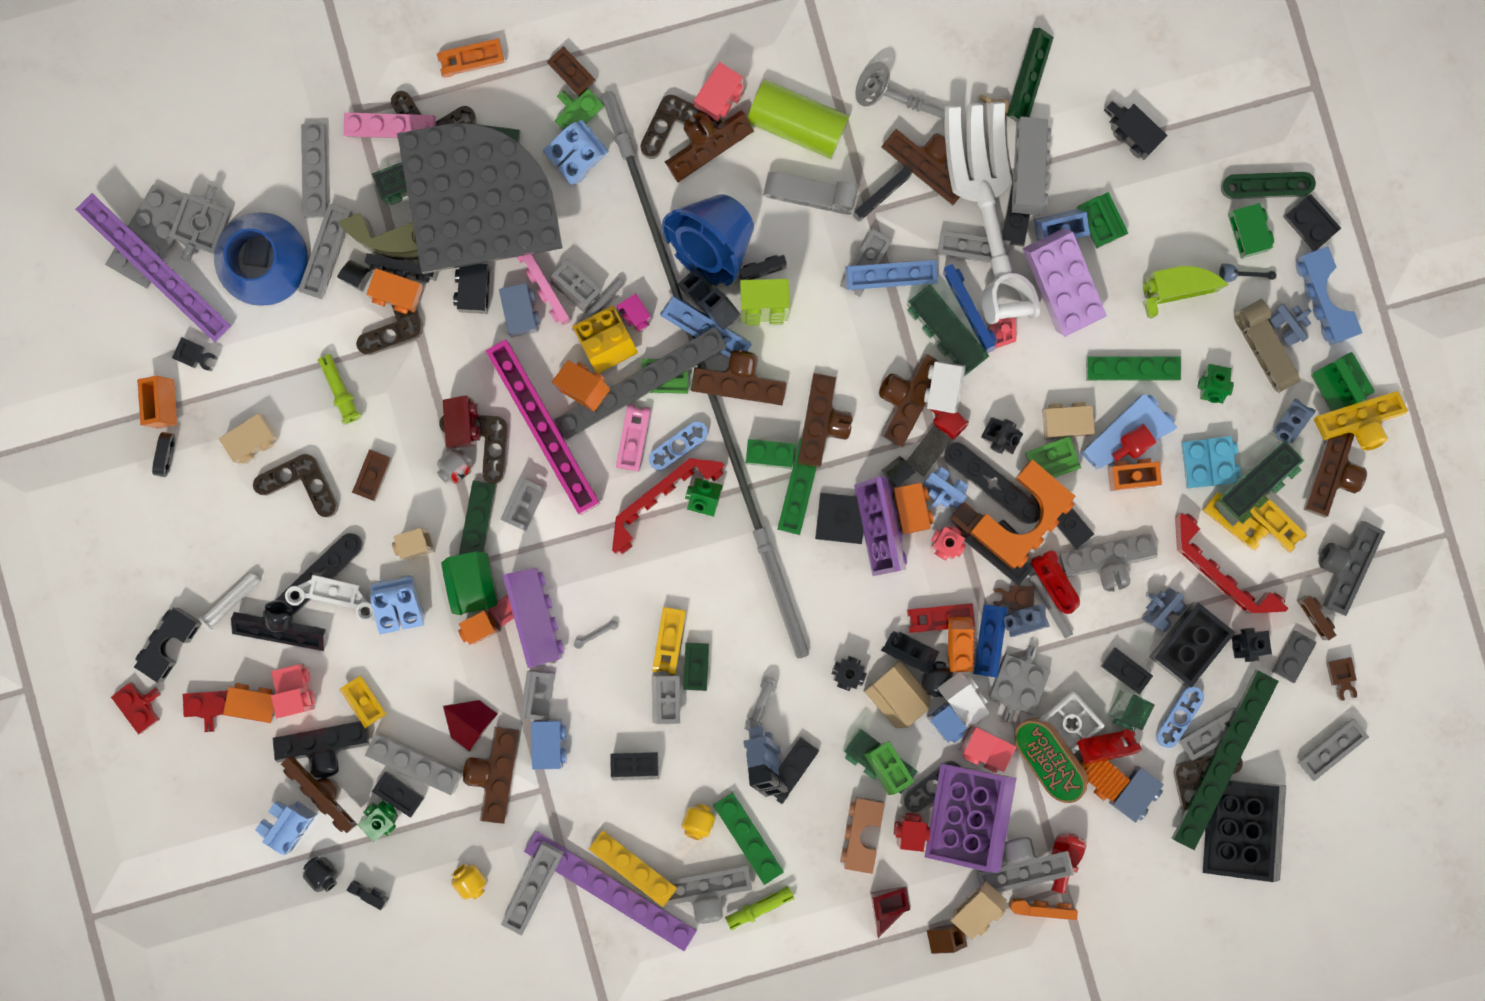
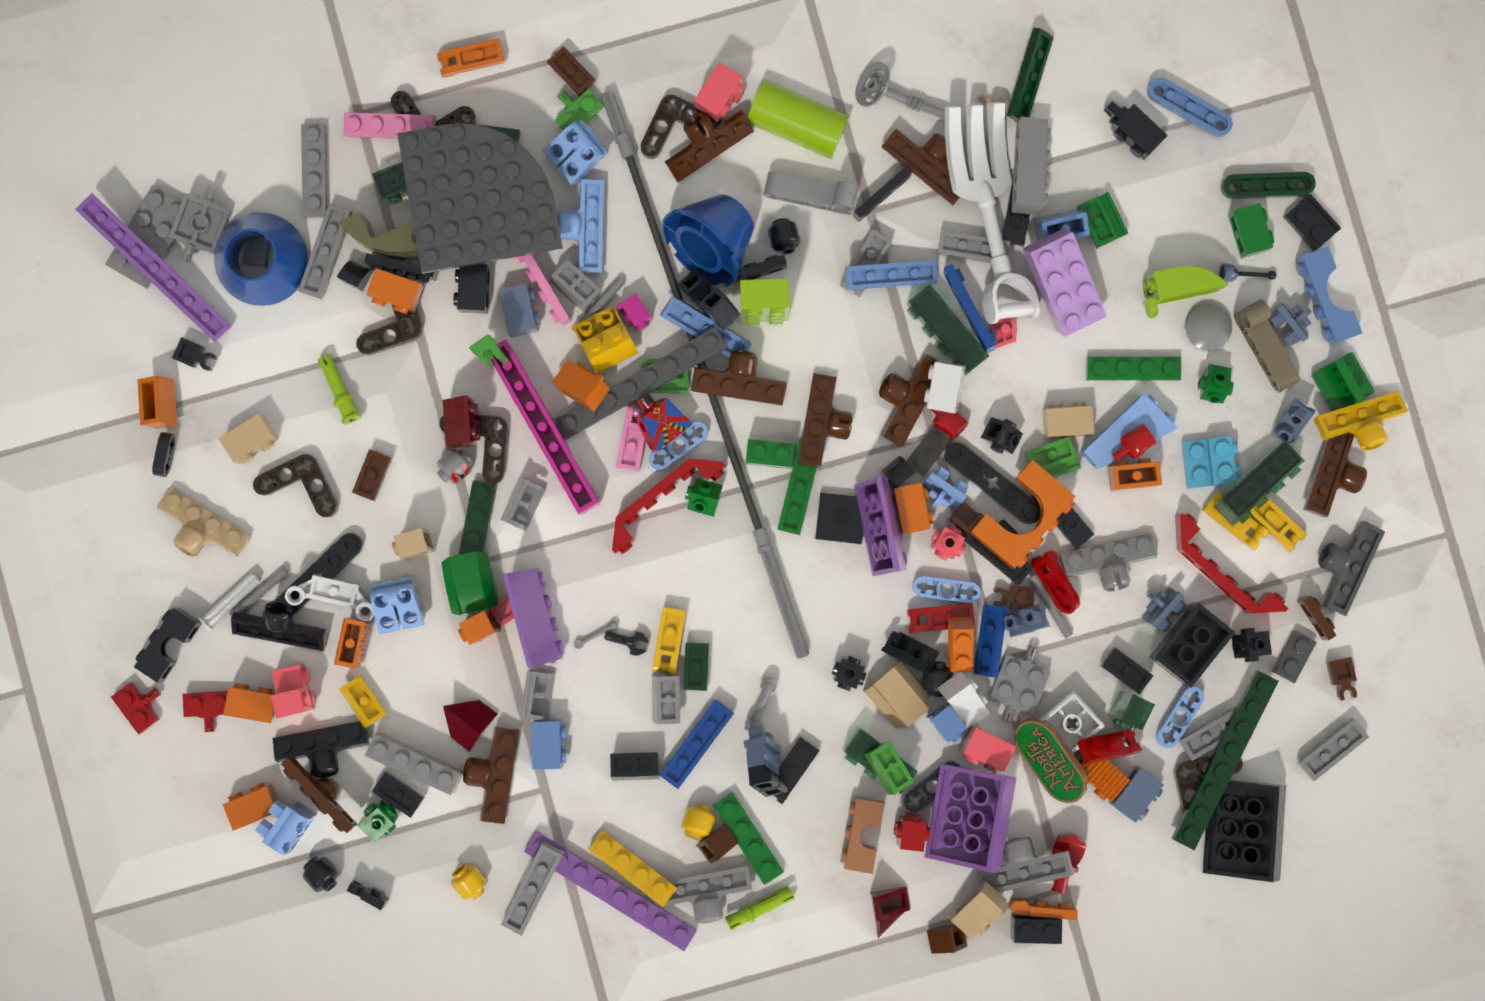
(200, 526): none -> tan plate
(251, 807): none -> orange brick
(260, 591): none -> light grey bar
(352, 643): none -> orange brick
(486, 348): none -> bright green hinge
(586, 226): none -> light blue plate
(627, 641): none -> black bar
(660, 421): none -> torso
(696, 744): none -> blue plate
(717, 844): none -> reddish brown brick
(784, 236): none -> black head
(962, 597): none -> light blue beam
(1036, 930): none -> black brick
(1189, 107): none -> medium blue plate
(1208, 327): none -> light grey dish

